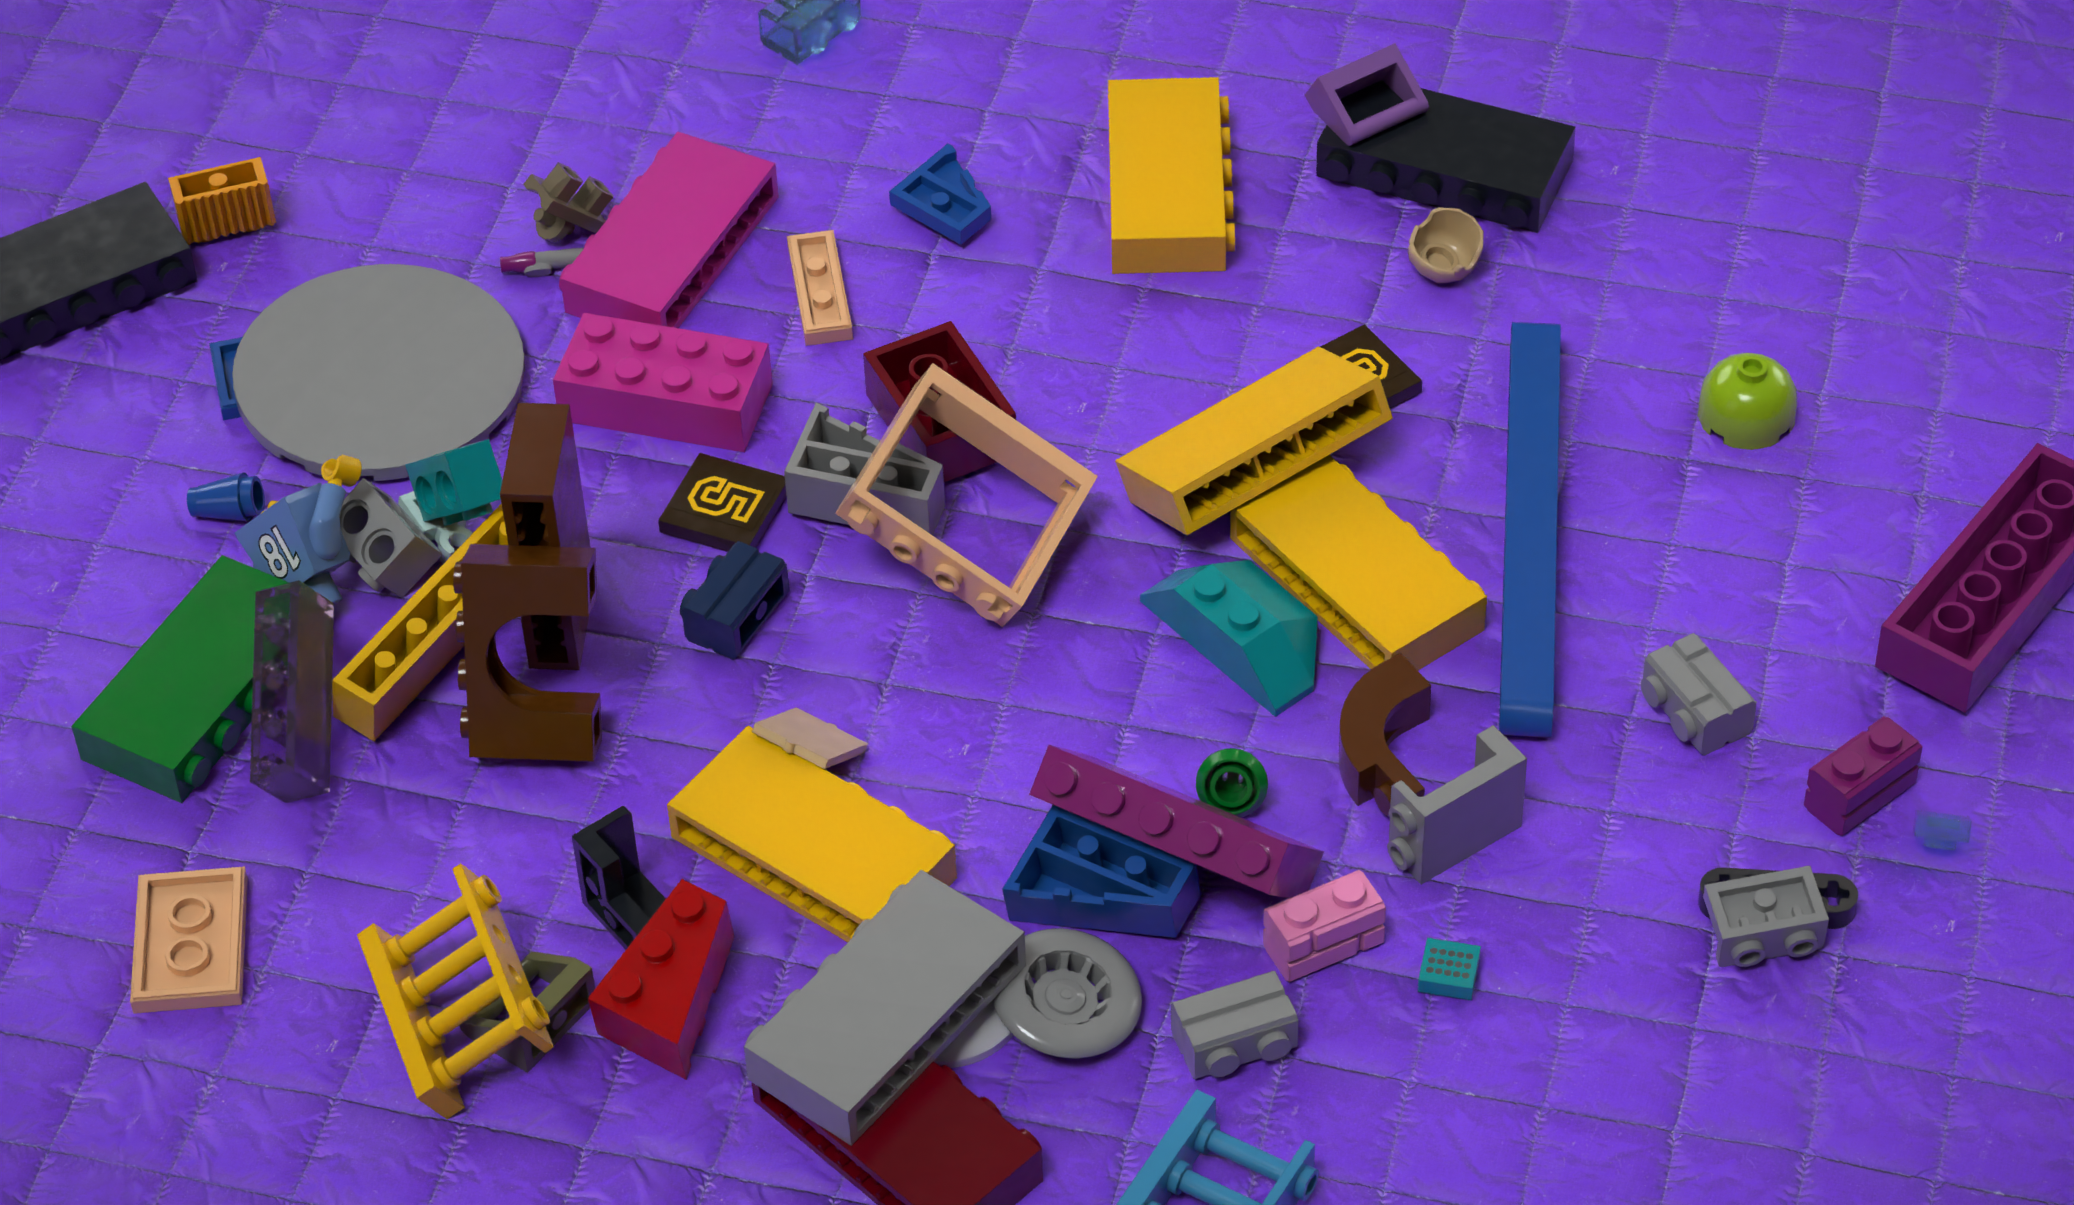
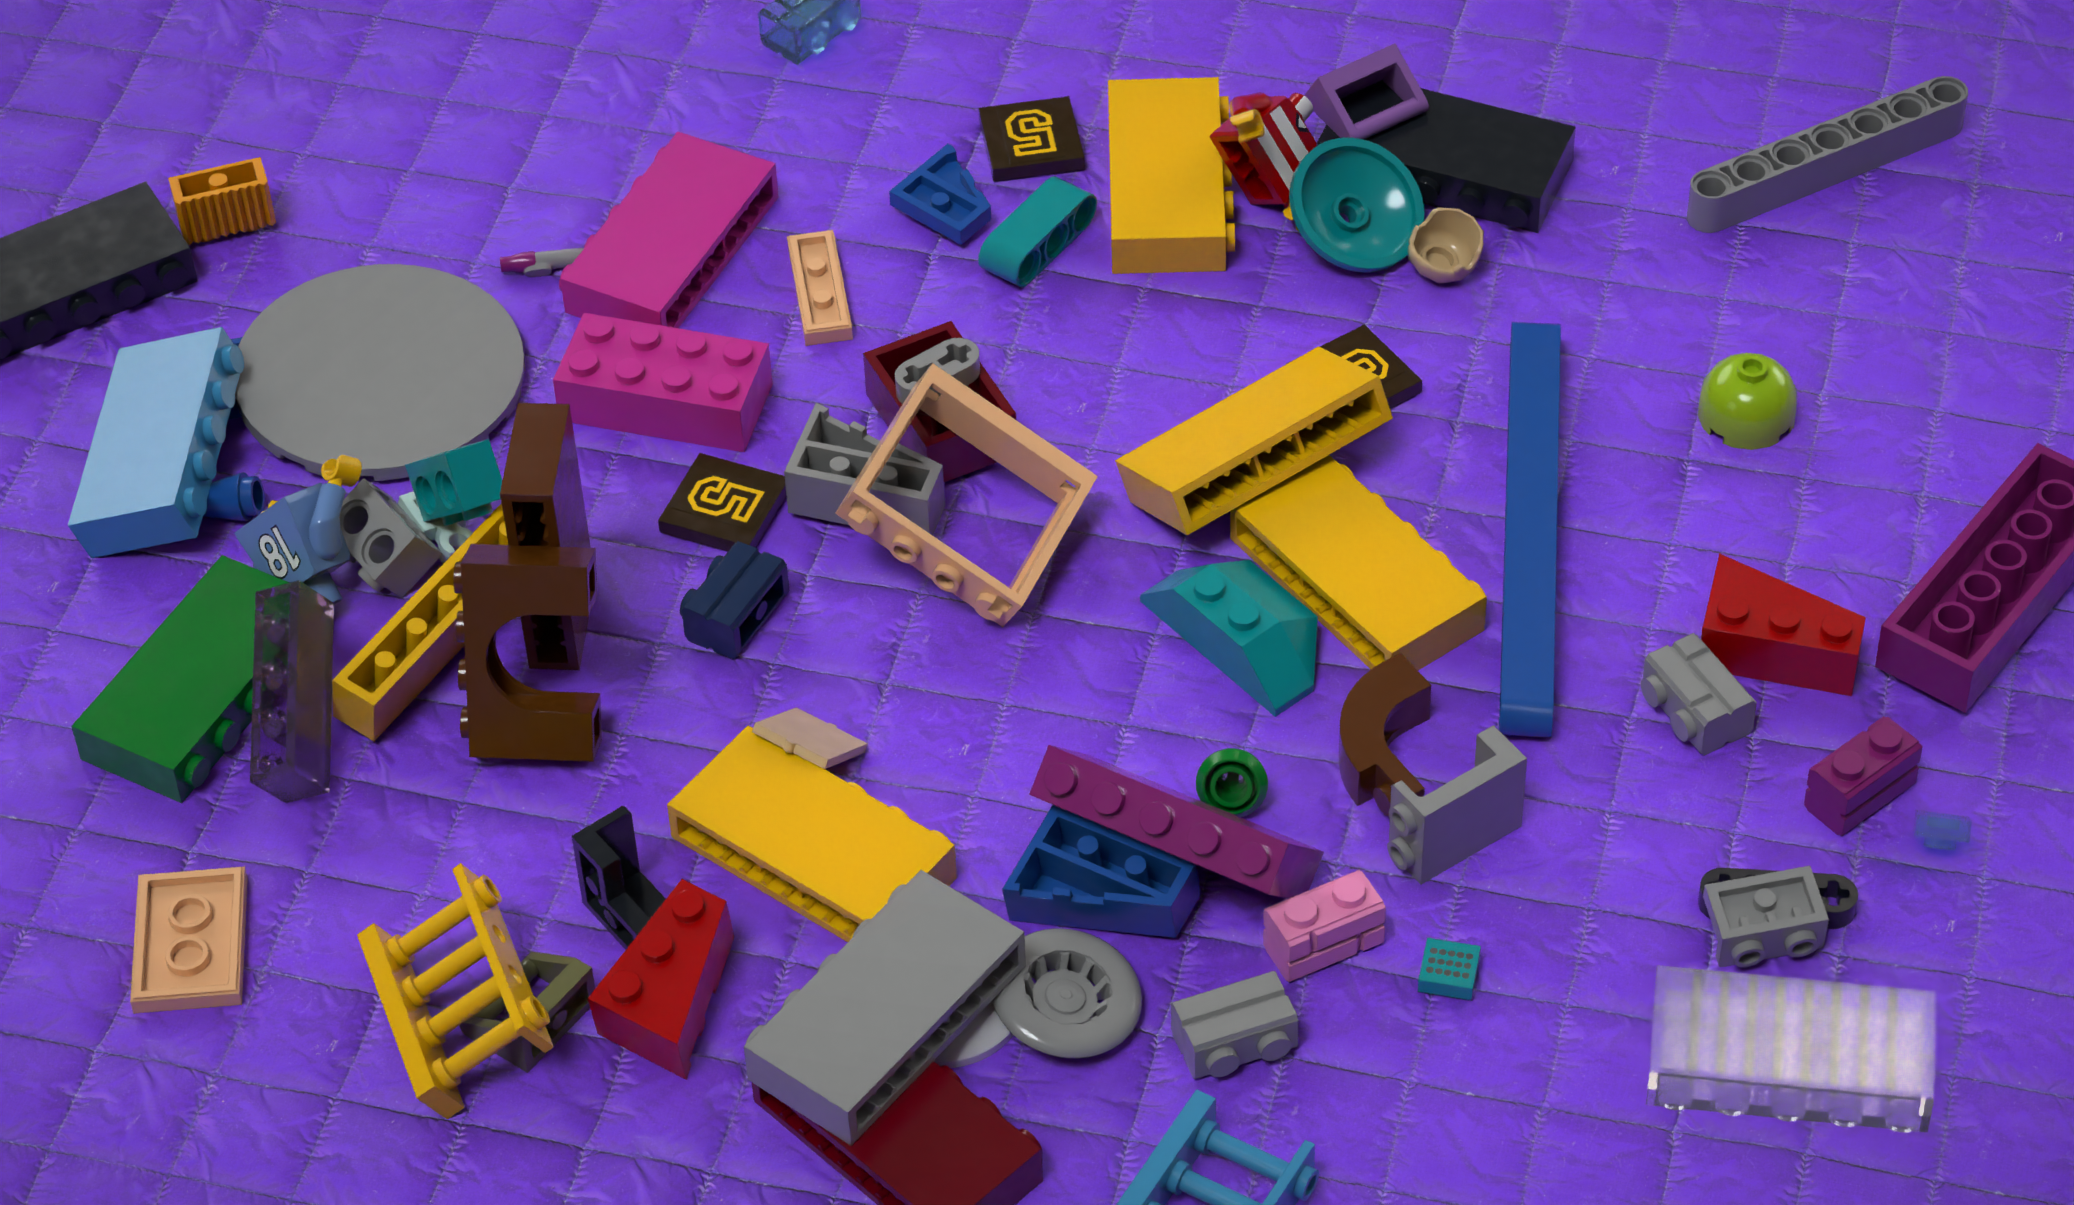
(157, 443): none -> dark azure brick
(564, 207): dark tan hips -> none
(955, 356): none -> light grey beam
(1031, 138): none -> dark brown tile
(1037, 231): none -> teal beam
(1265, 145): none -> red torso
(1370, 190): none -> teal dish
(1780, 631): none -> red wedge
(1792, 1049): none -> clear brick
(1826, 154): none -> beam

